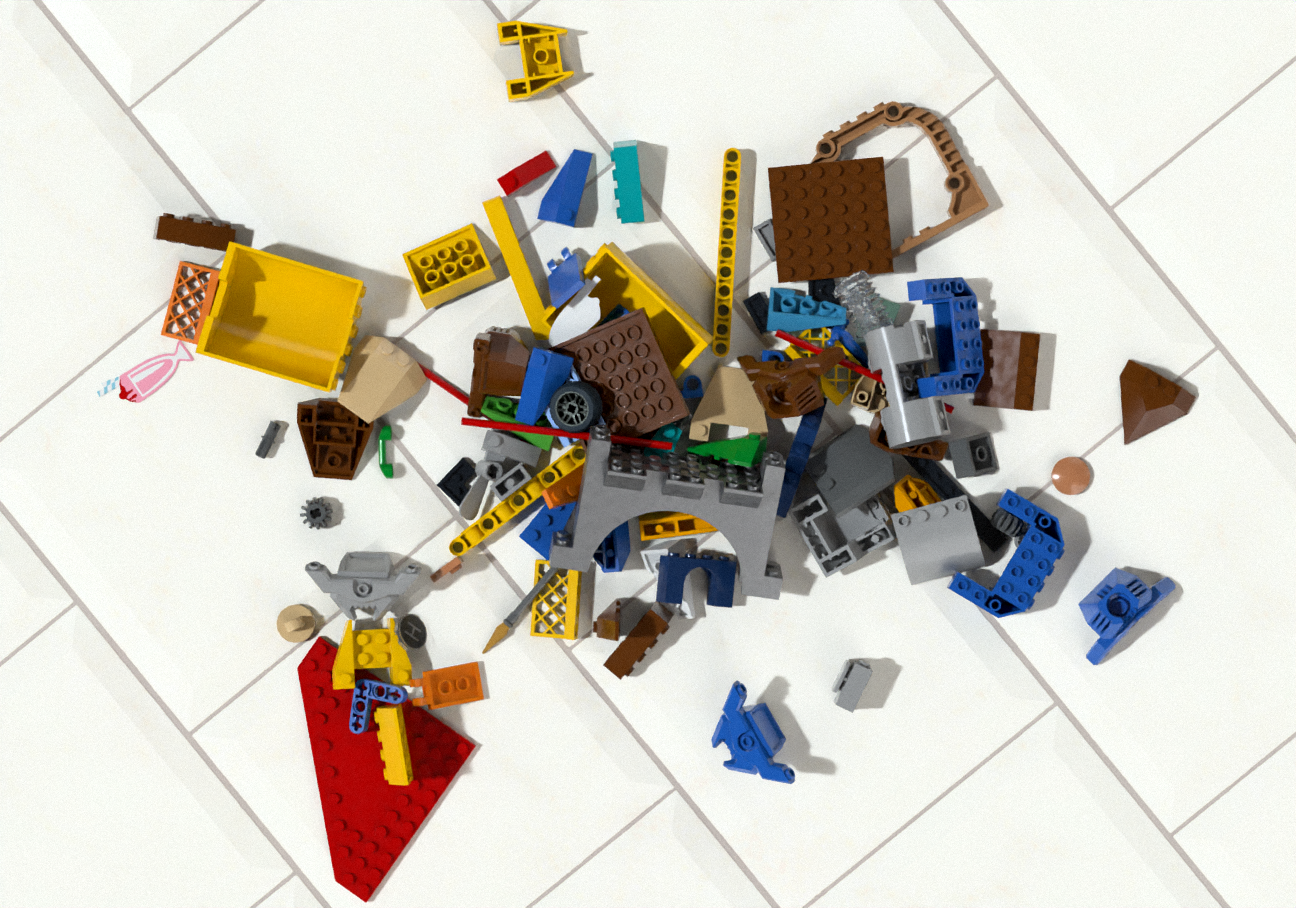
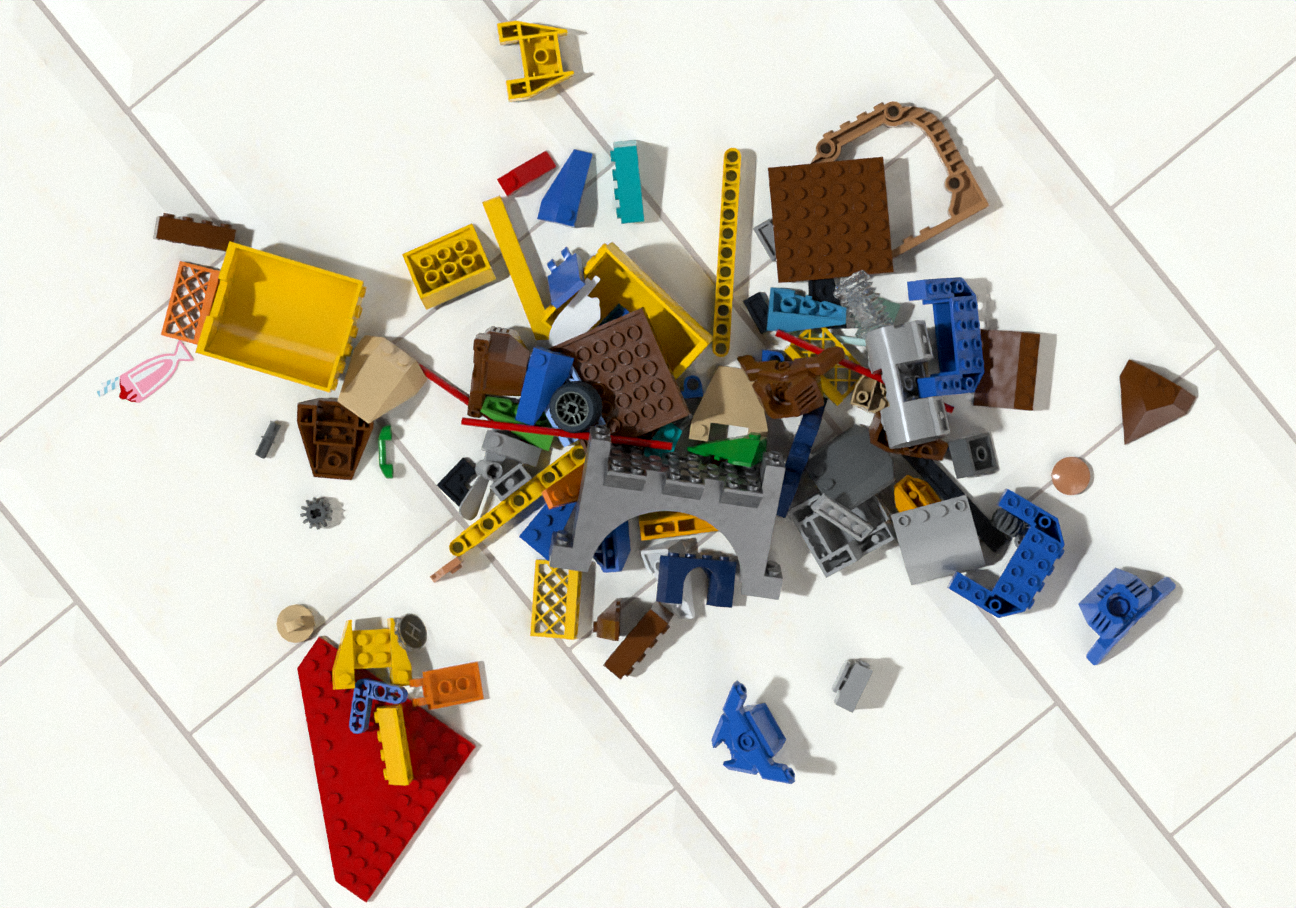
(364, 582): light grey helmet -> none
(502, 629): dark grey piece -> none
(842, 517): none -> light grey tile
(847, 341): blue piece -> none

